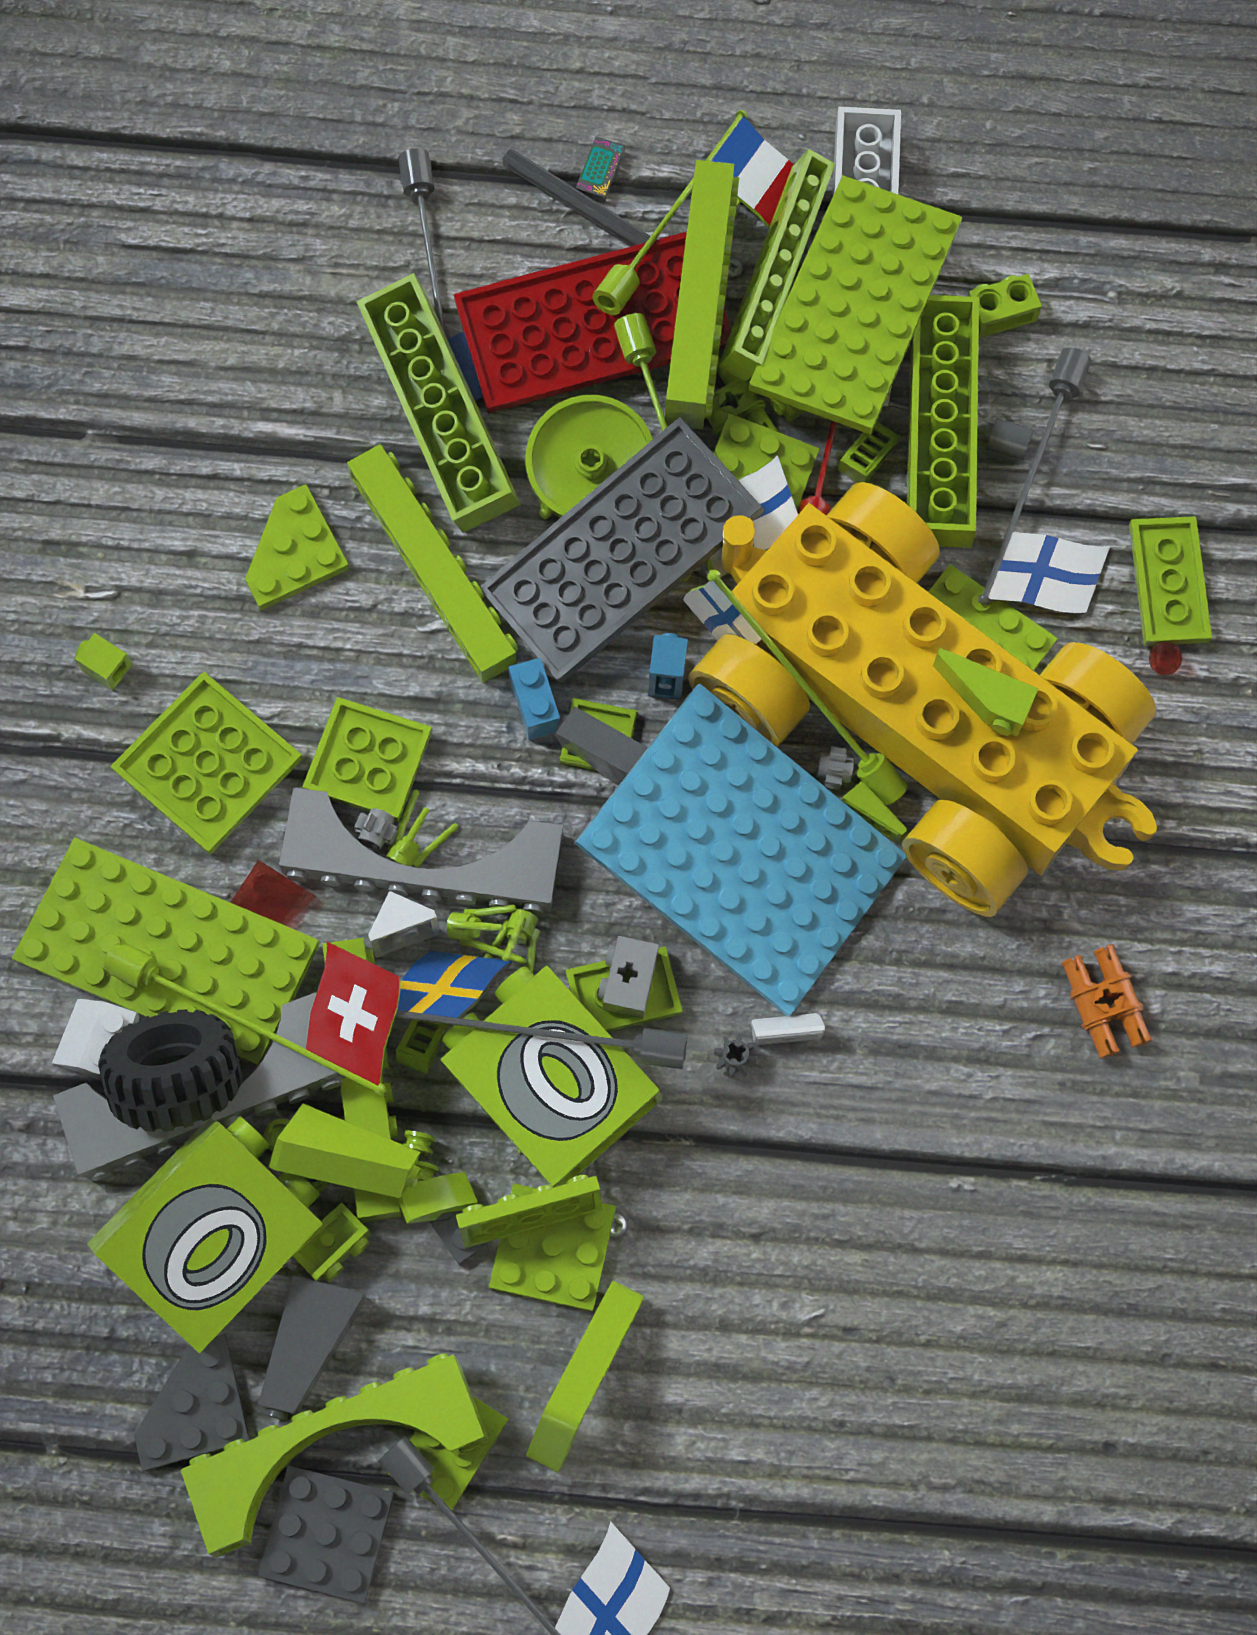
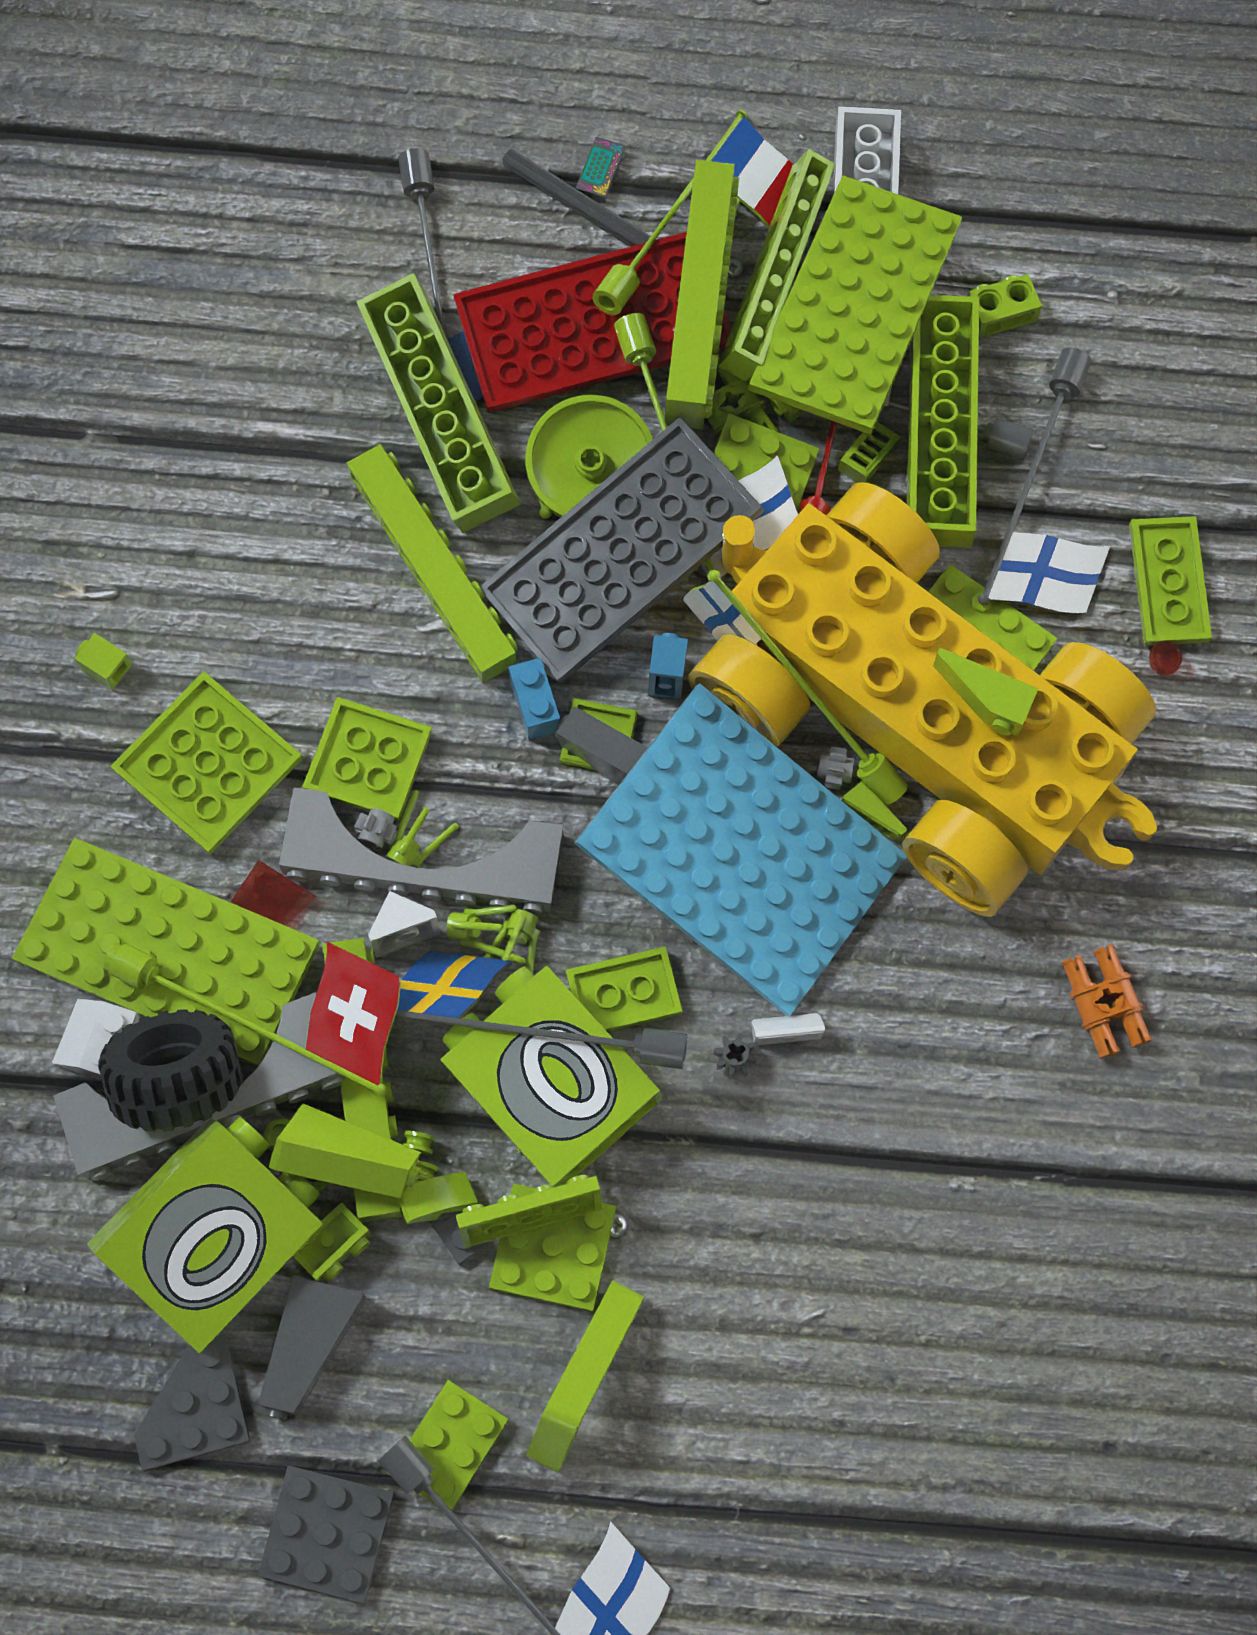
(232, 1484): lime arch -> none
(293, 550): lime plate -> none
(416, 1053): lime slope -> none
(633, 996): light grey brick -> none

